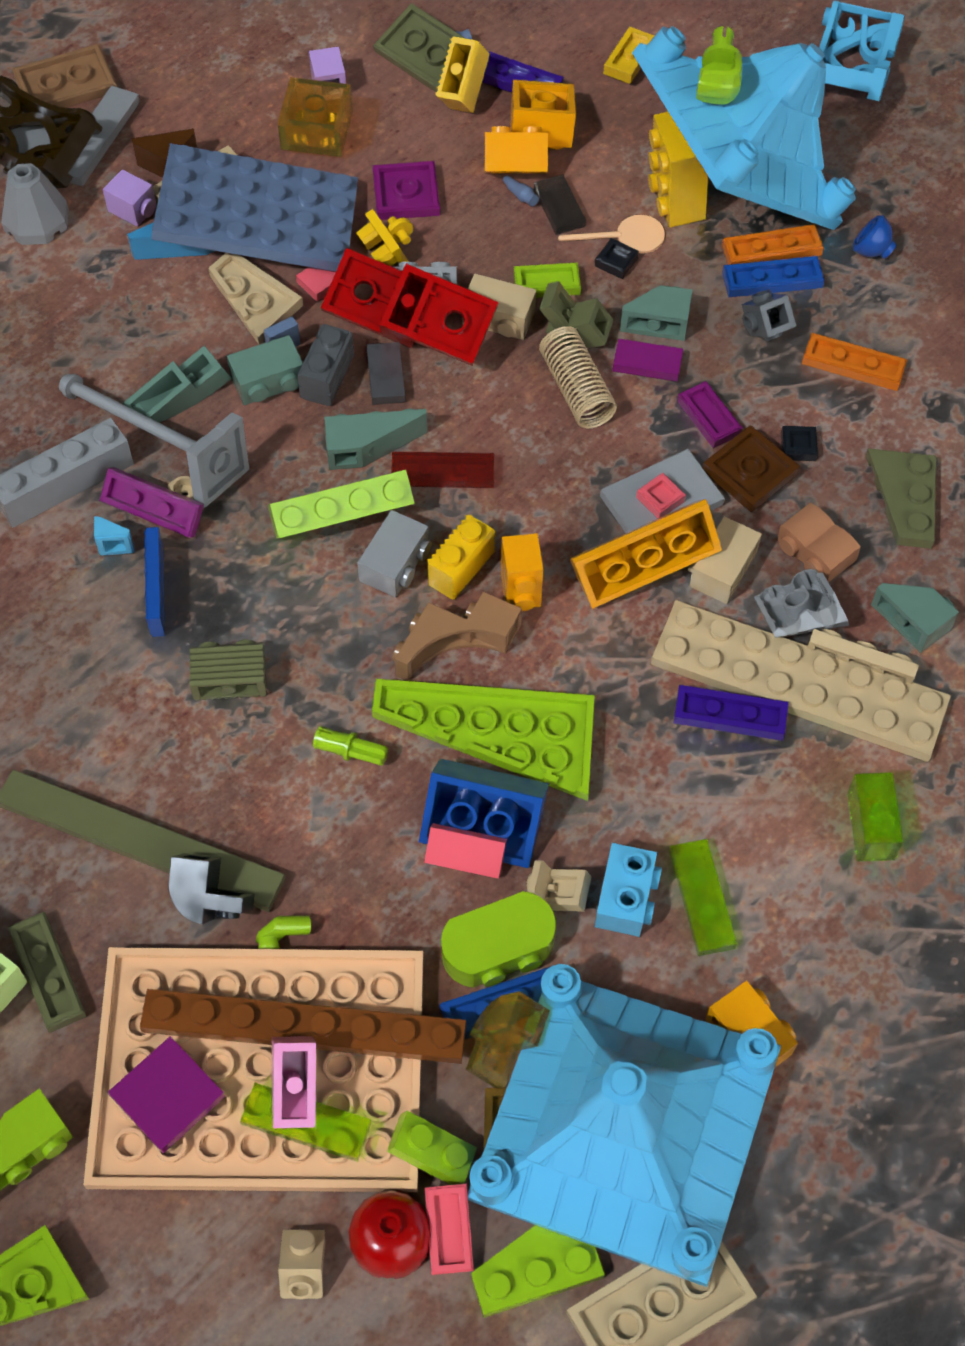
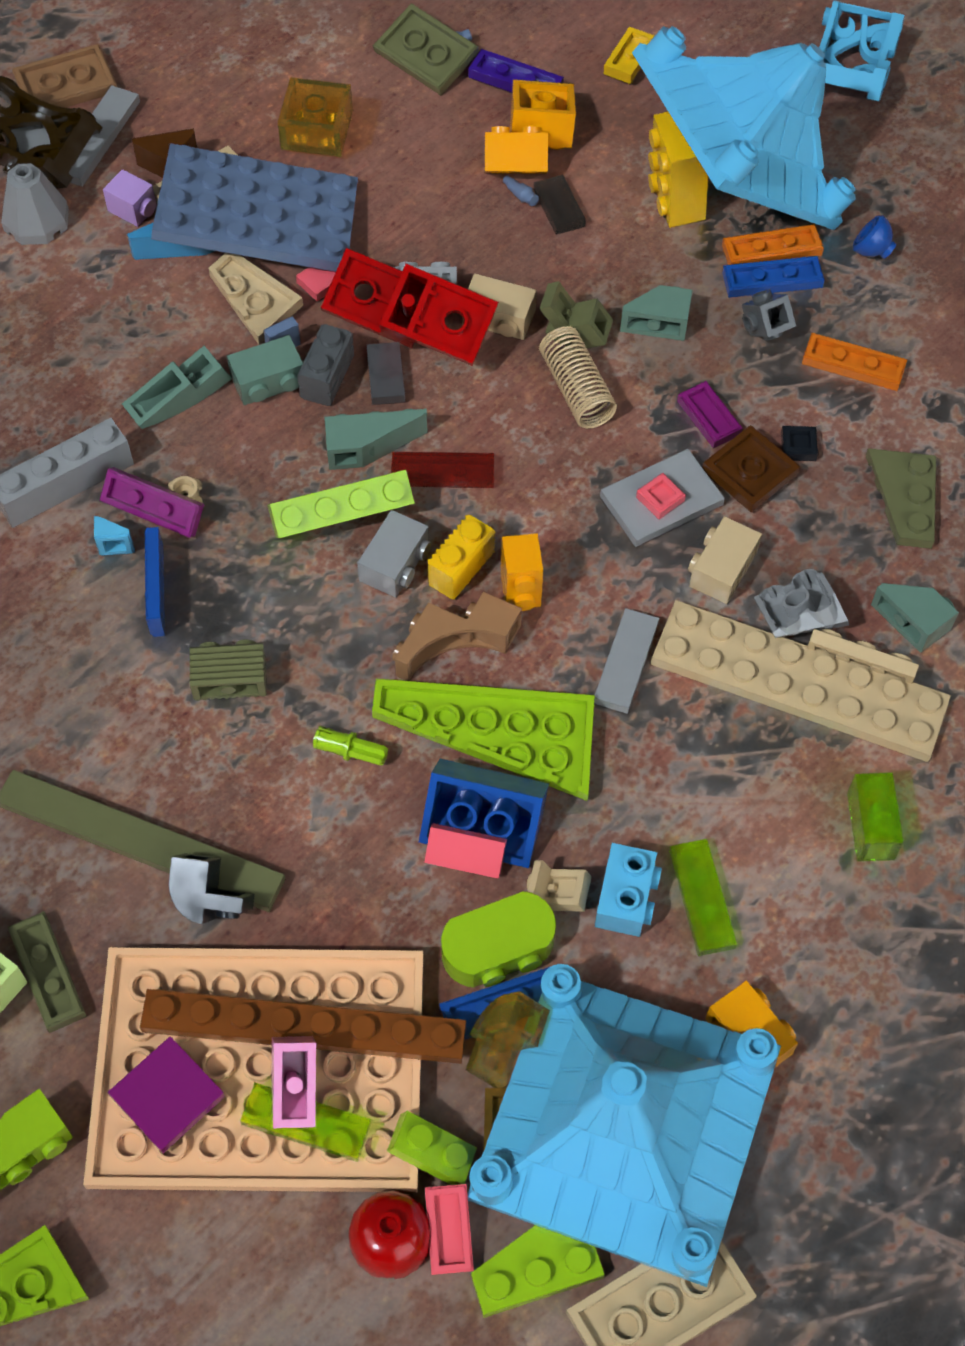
(212, 460): light grey tile -> none
(280, 927): lime arm -> none
(301, 1264): tan bracket -> none
(327, 65): lavender brick -> none
(375, 231): yellow hips -> none
(406, 190): magenta tile -> none
(462, 74): yellow brick -> none
(539, 276): lime tile -> none
(616, 258): black tile -> none
(626, 660): none -> light grey tile
(636, 231): light nougat piece -> none
(647, 360): magenta tile -> none
(647, 553): light orange slope -> none
(721, 70): lime piece -> none
(731, 712): dark purple plate -> none
(818, 542): nougat brick -> none

